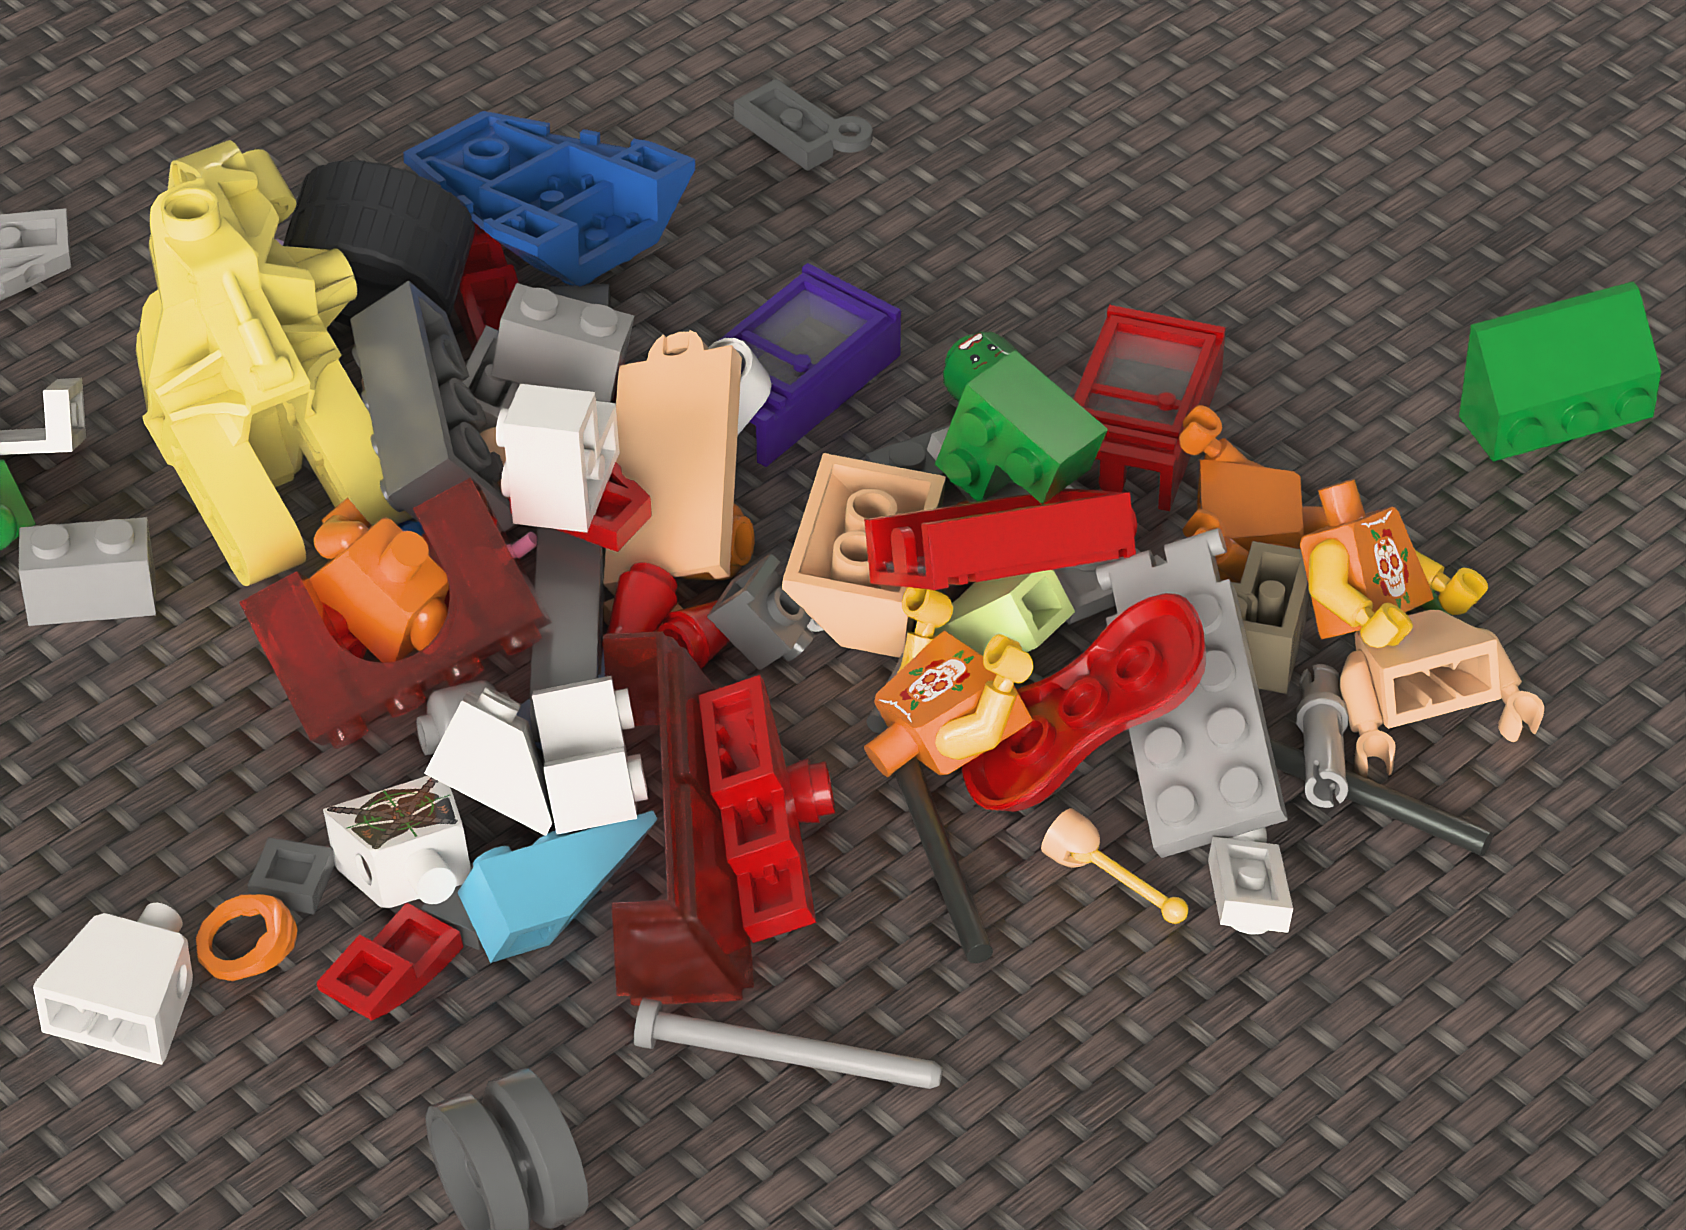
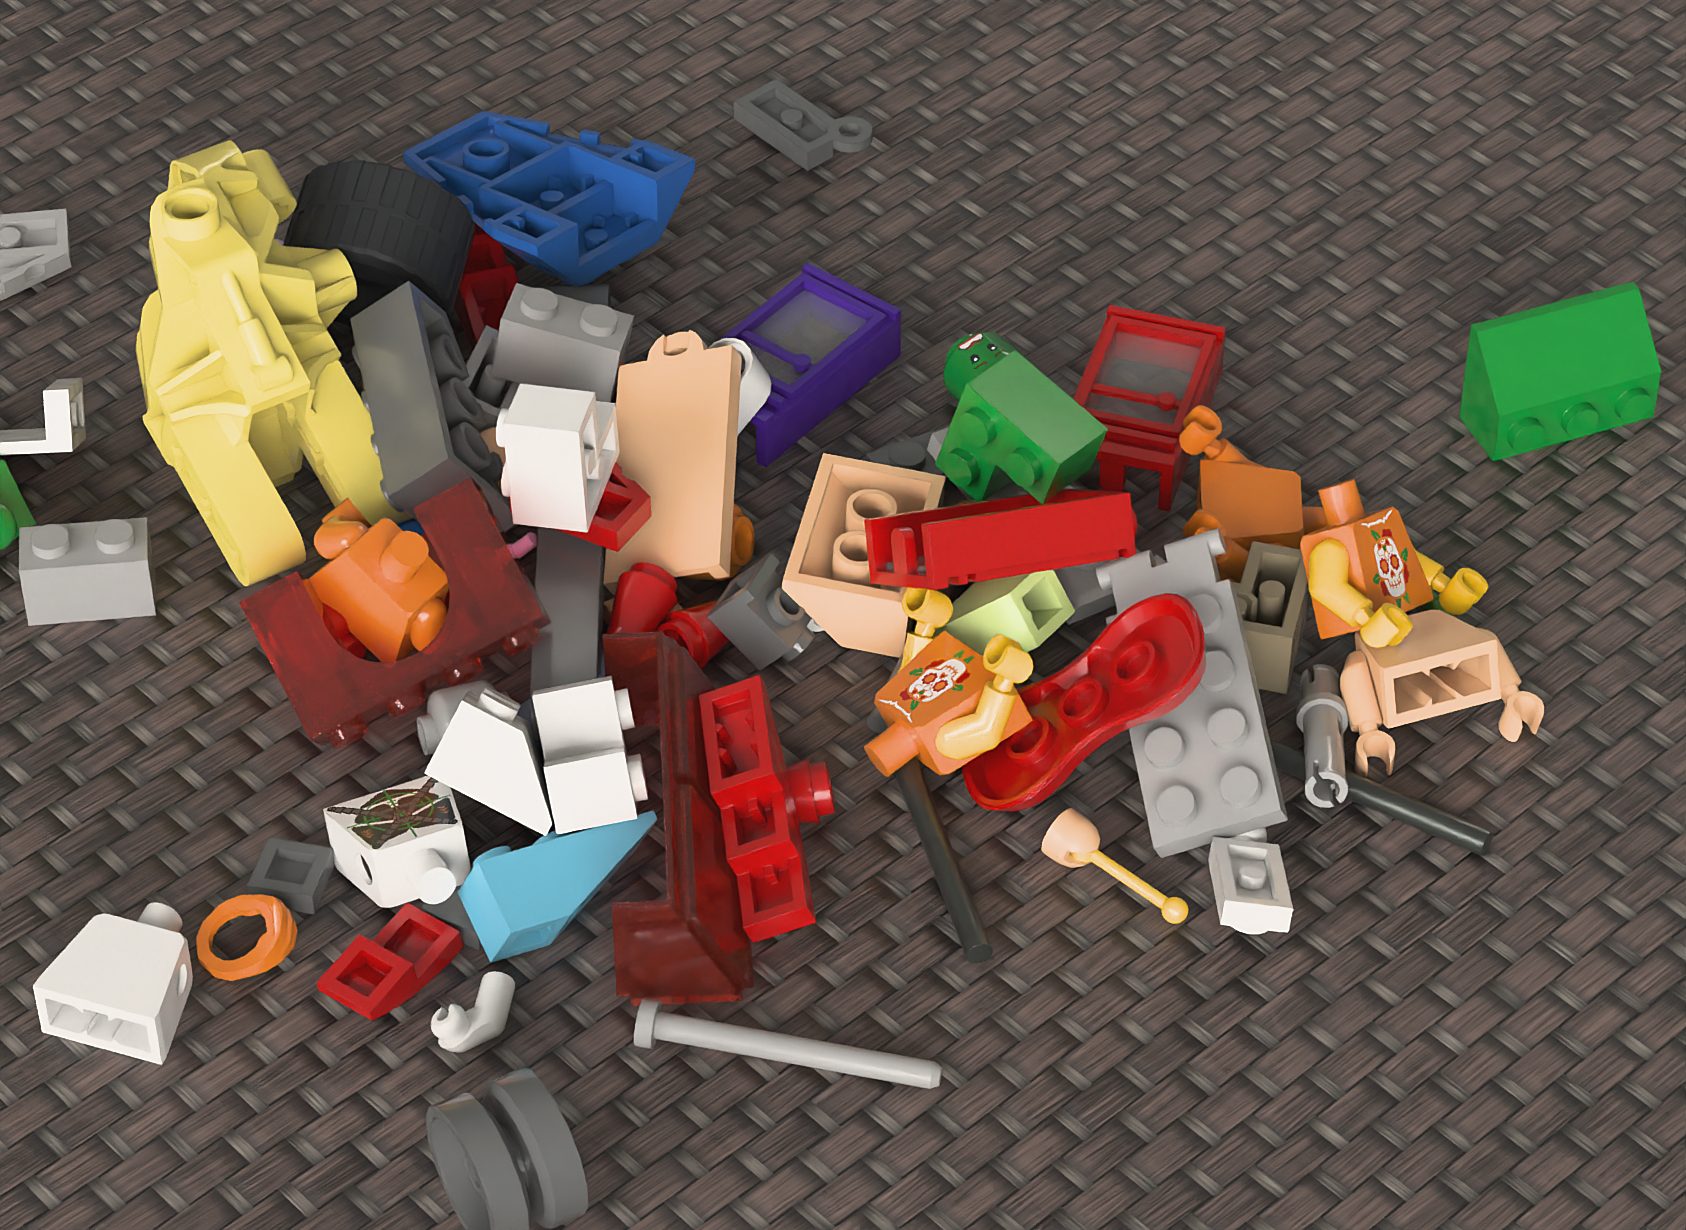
(463, 1029): none -> white arm

